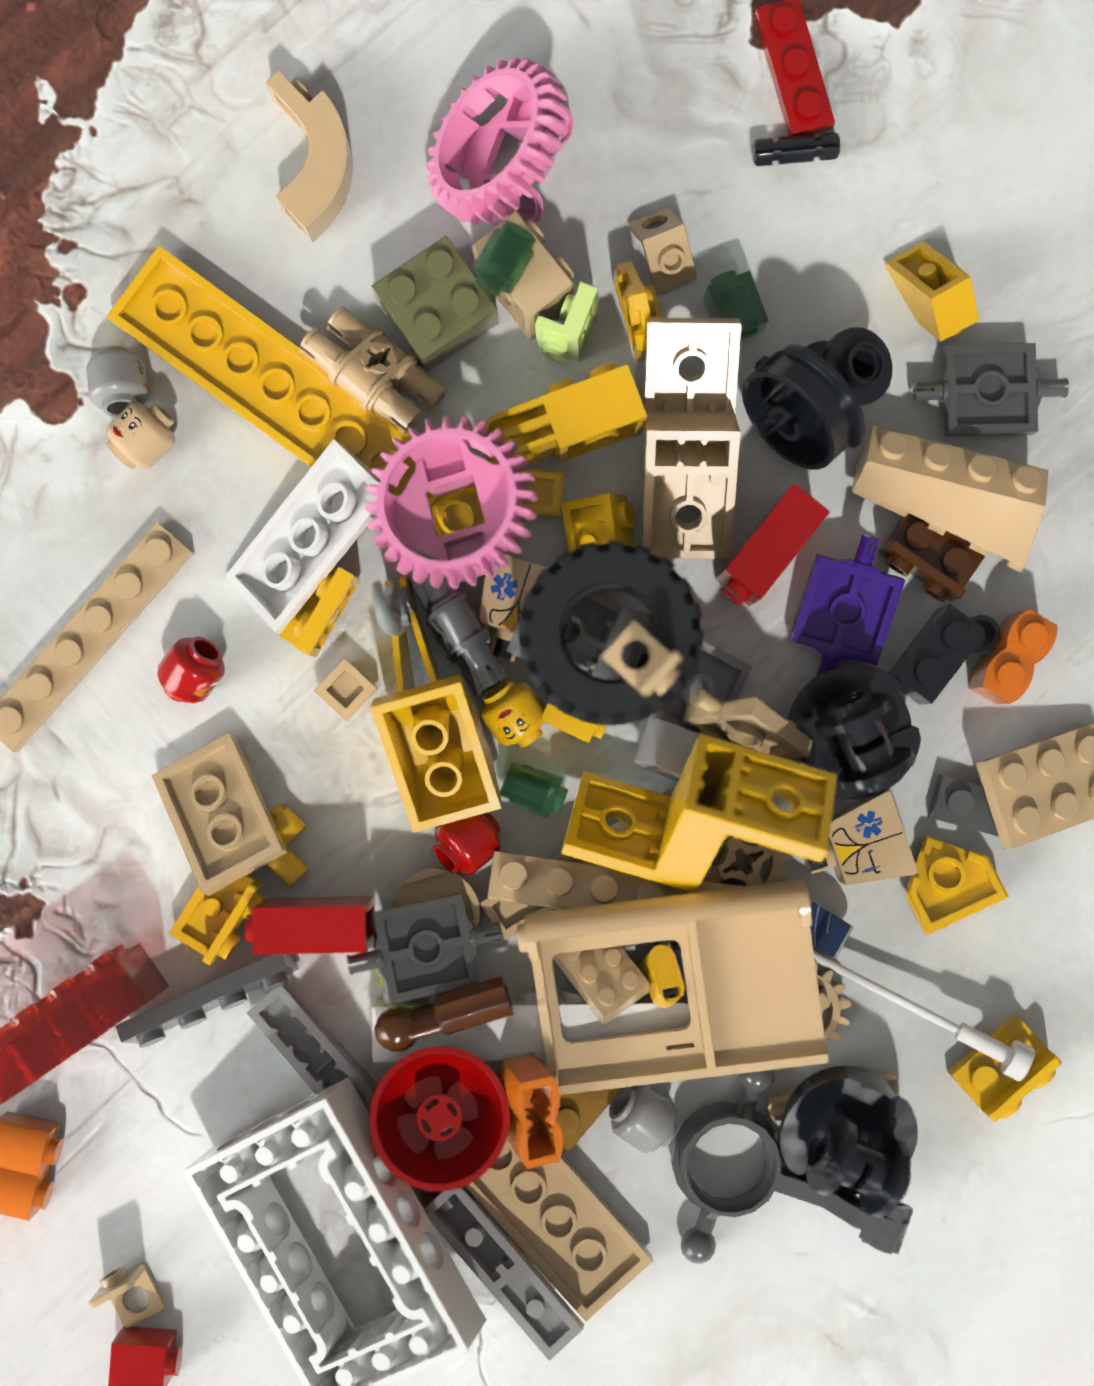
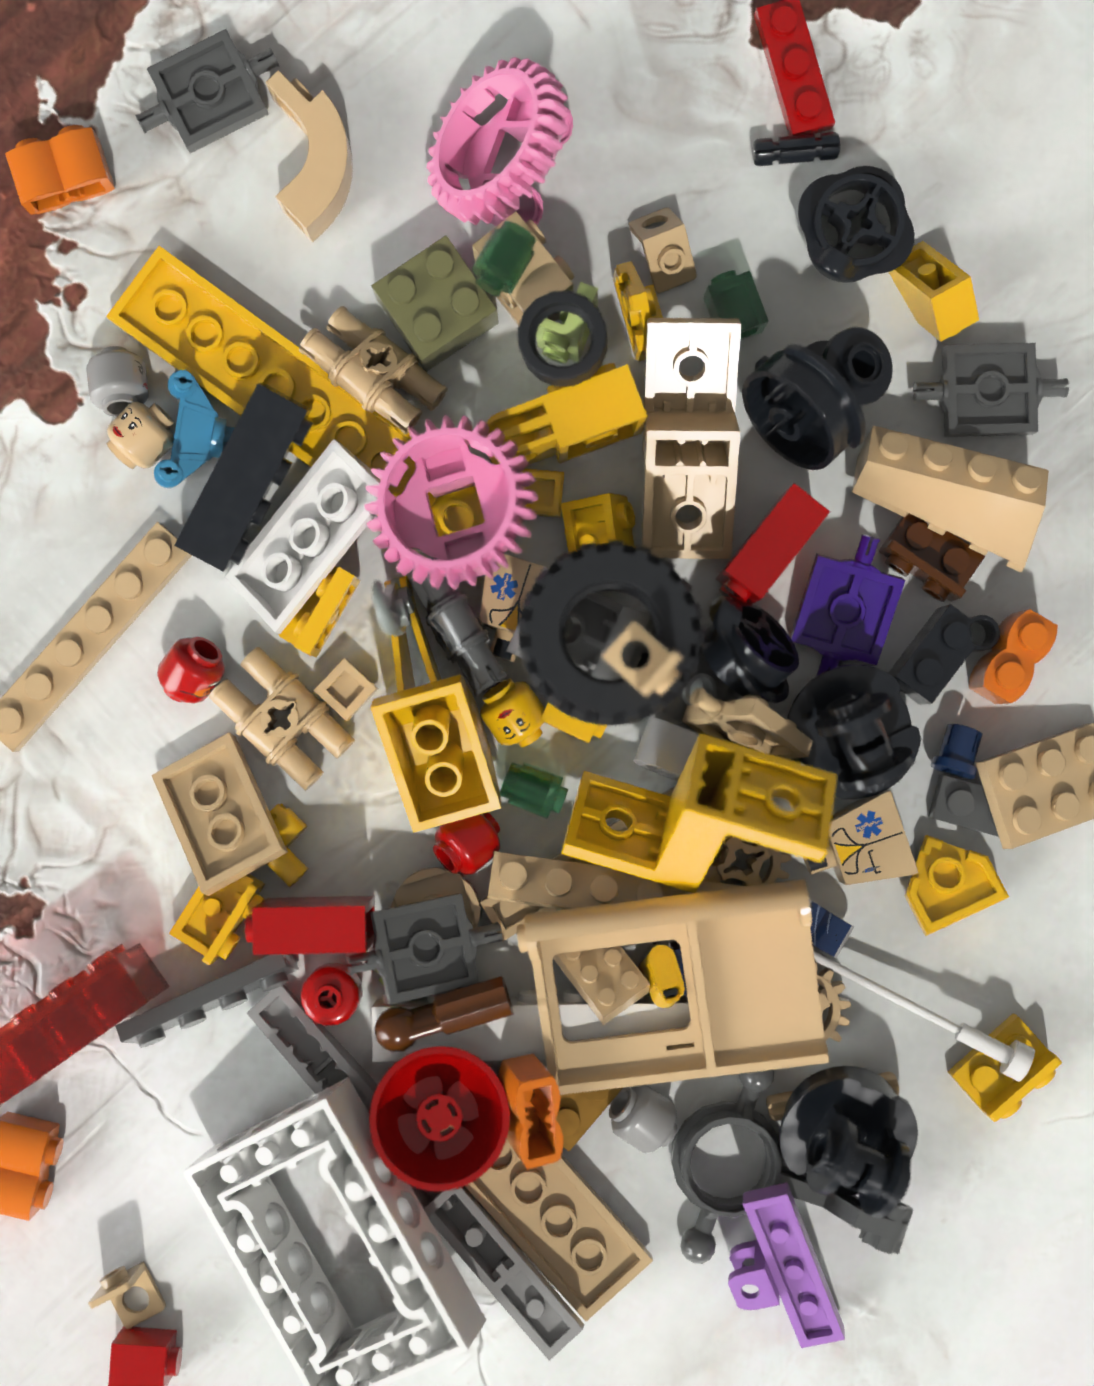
(59, 169): none -> orange brick
(197, 432): none -> dark azure axle
(207, 90): none -> dark grey plate
(243, 477): none -> black brick
(257, 721): none -> tan pin
(324, 1008): none -> red head
(563, 302): none -> black tyre
(749, 650): none -> black piece
(784, 1268): none -> medium lavender plate
(877, 187): none -> black piece
(958, 751): none -> dark blue bush

